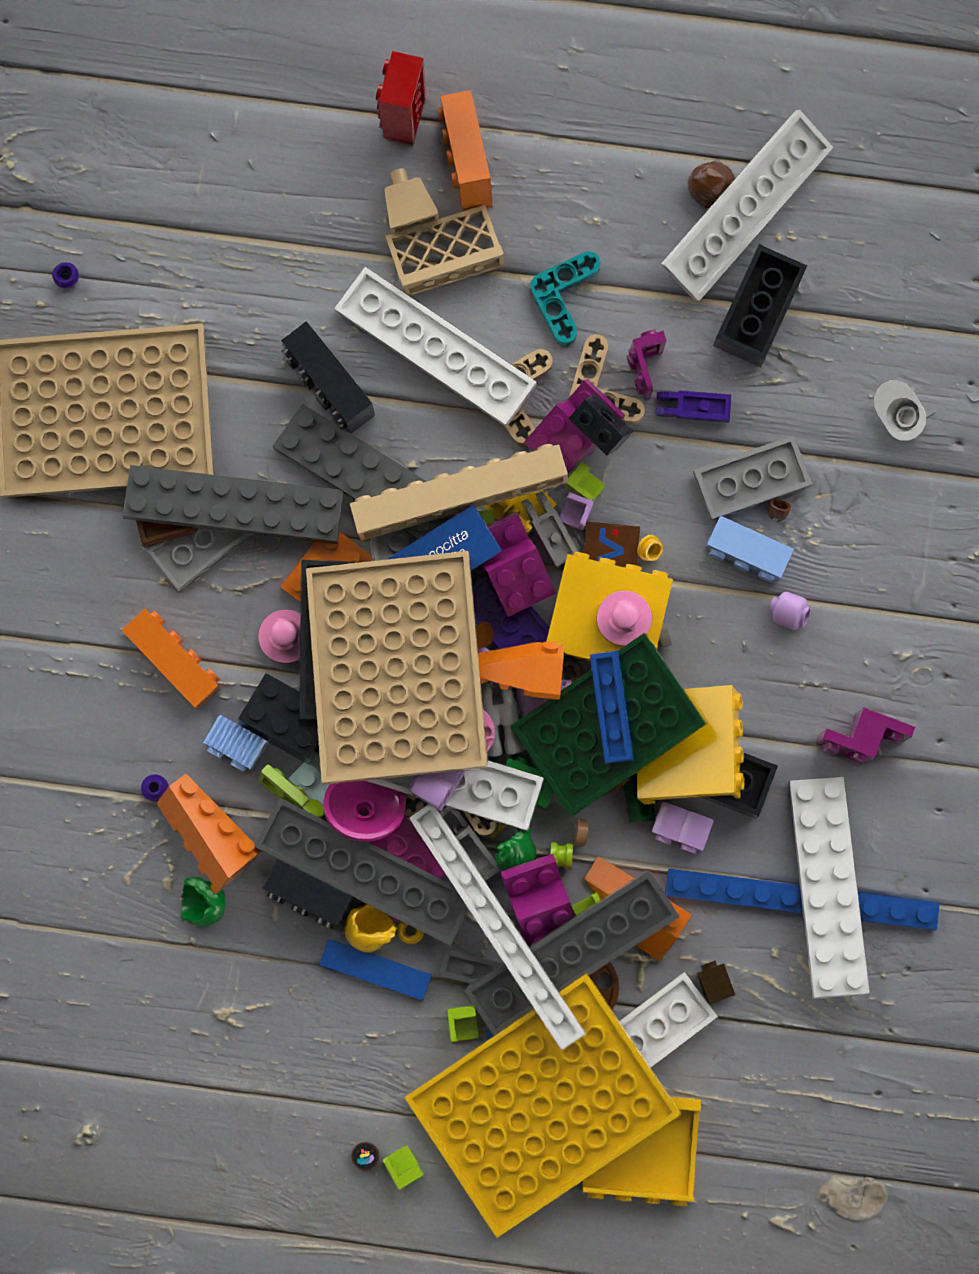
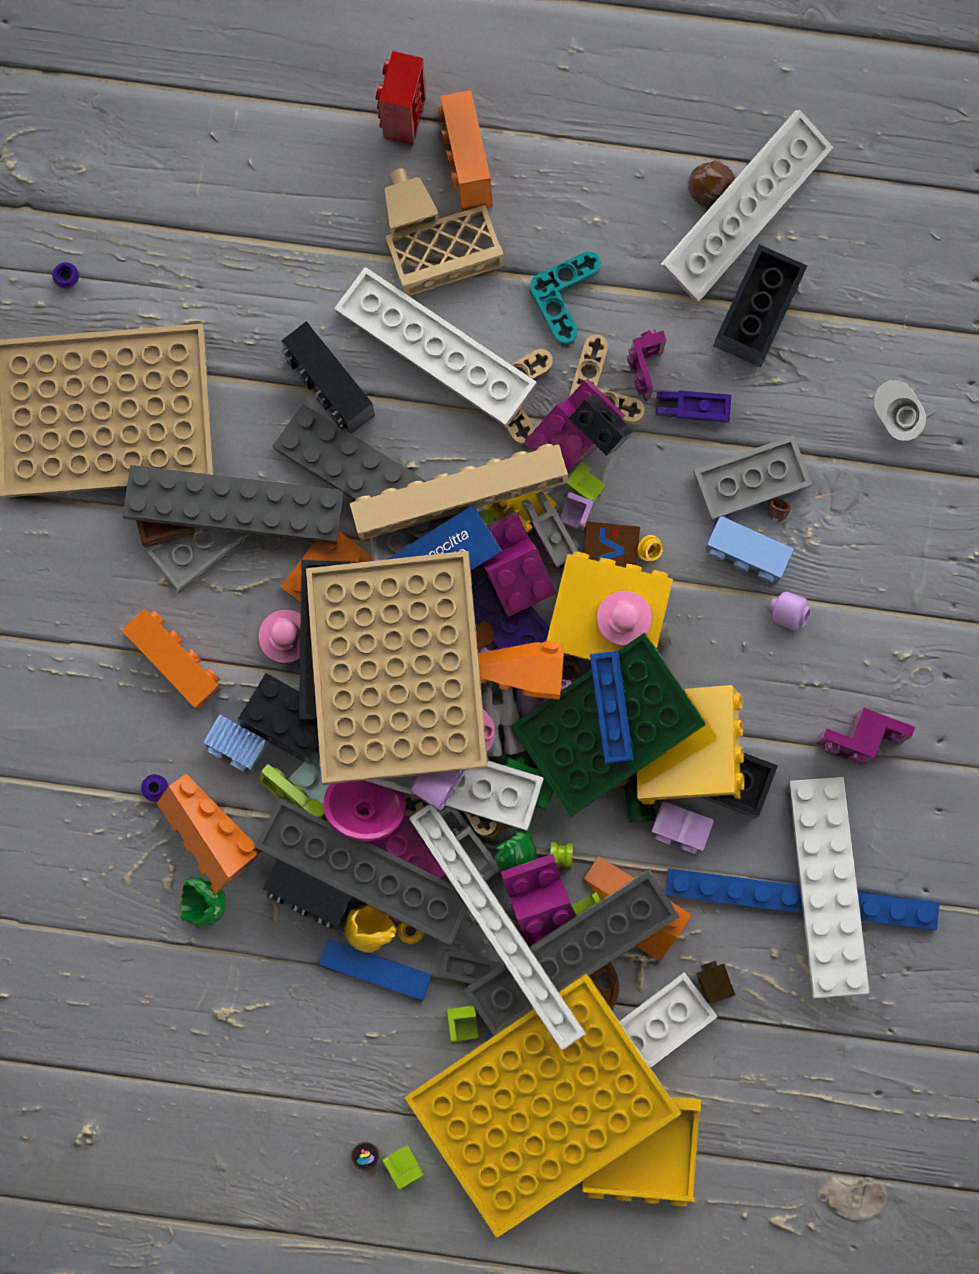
(580, 832): medium nougat tile -> none

